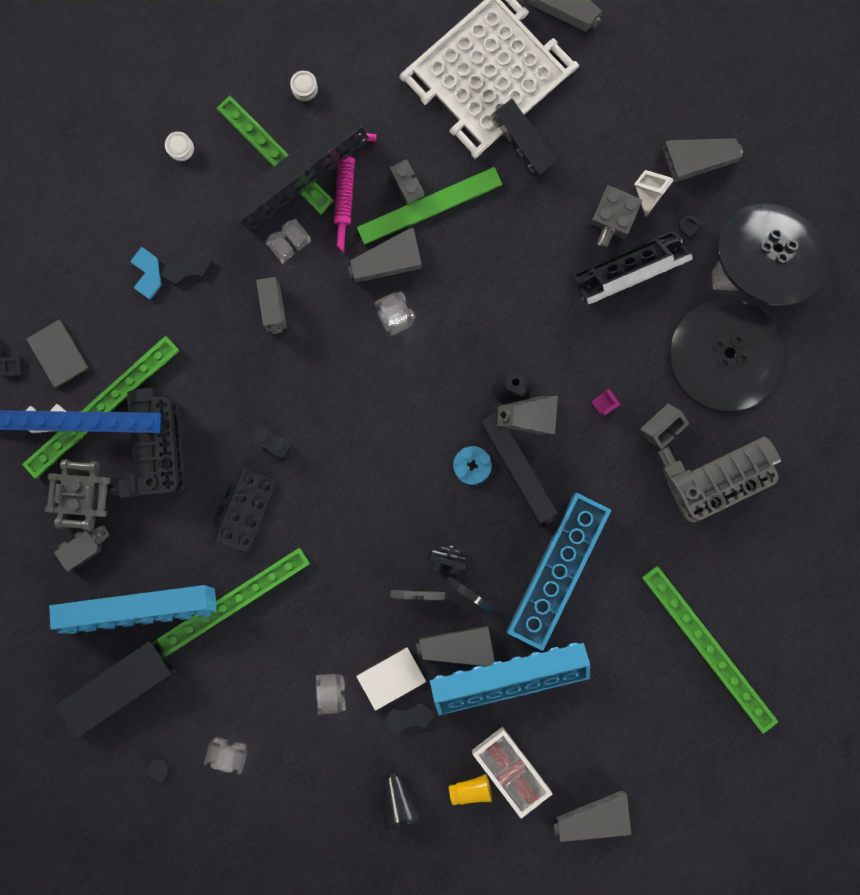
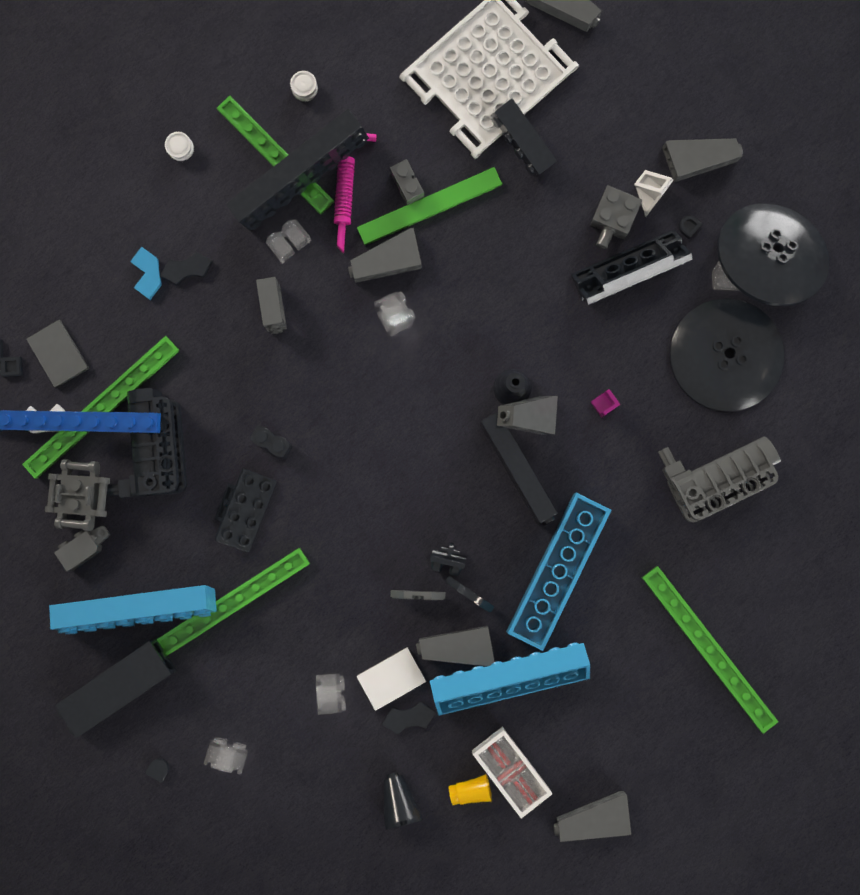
(478, 474): dark azure plate -> none
(667, 418): dark grey piece -> none

